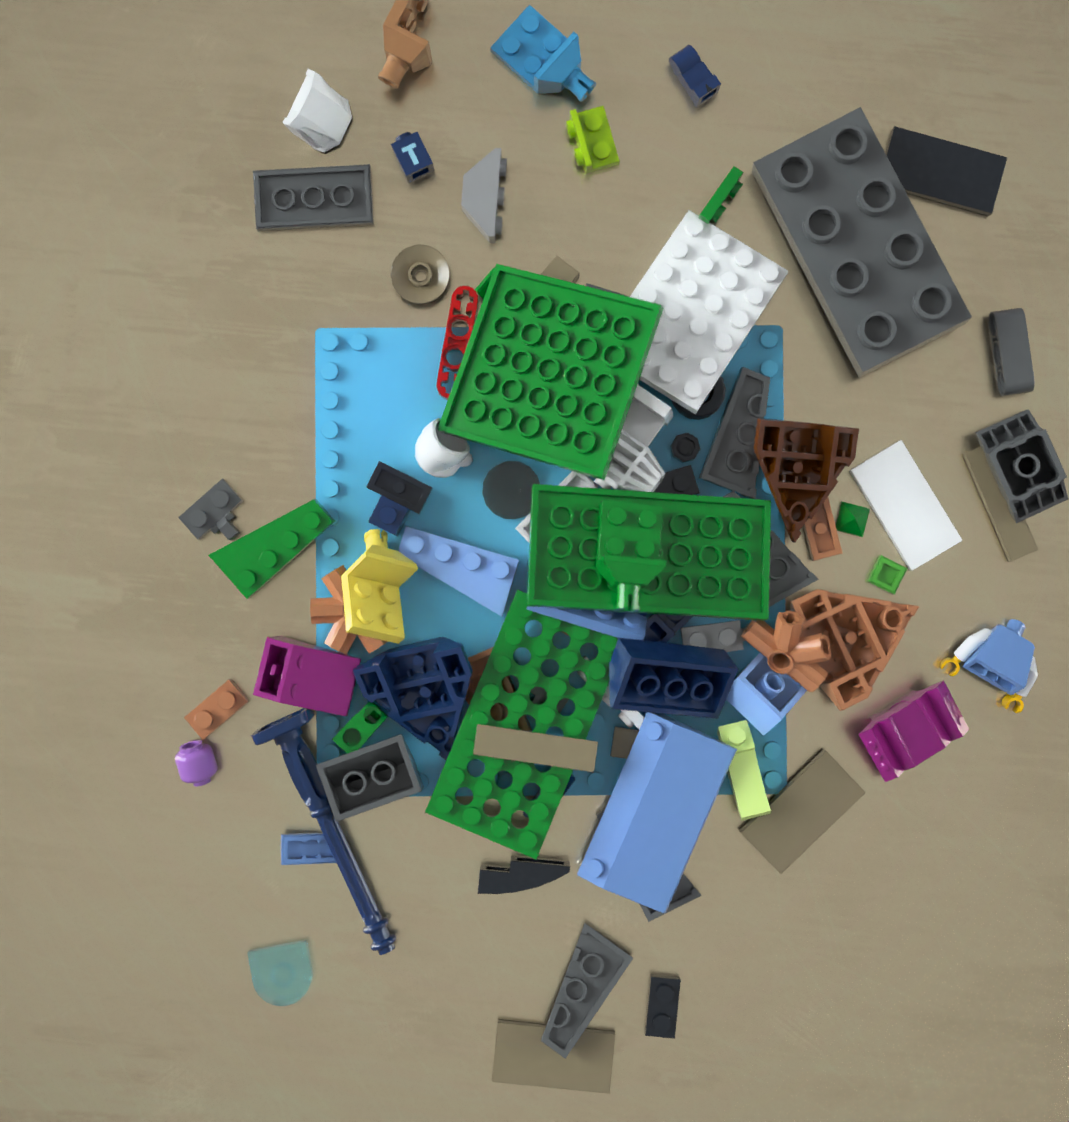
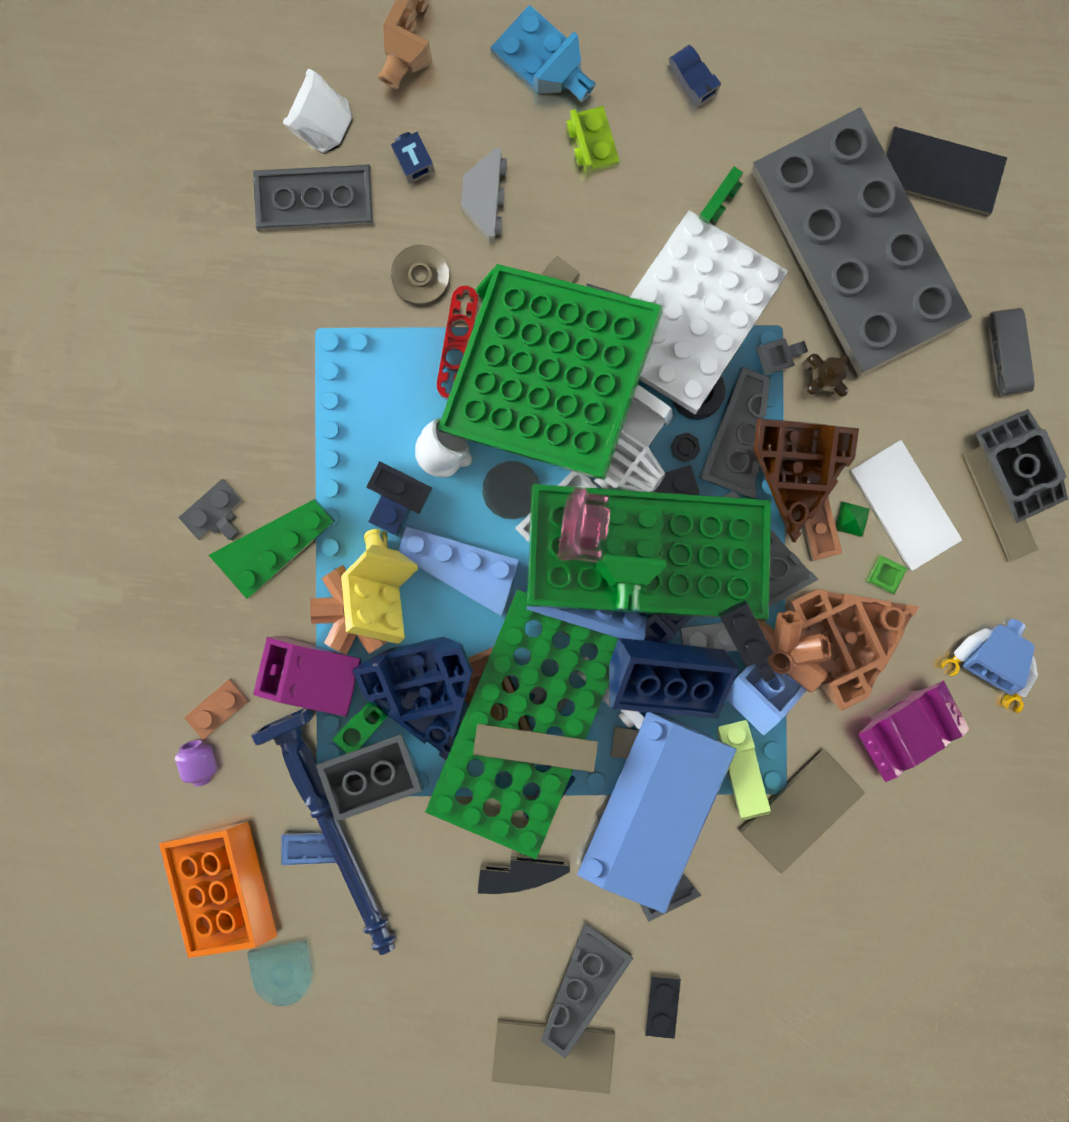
(218, 890): none -> orange slope
(582, 526): none -> clear pink panel
(748, 638): none -> black plate
(778, 355): none -> dark grey plate
(826, 376): none -> dark brown plant

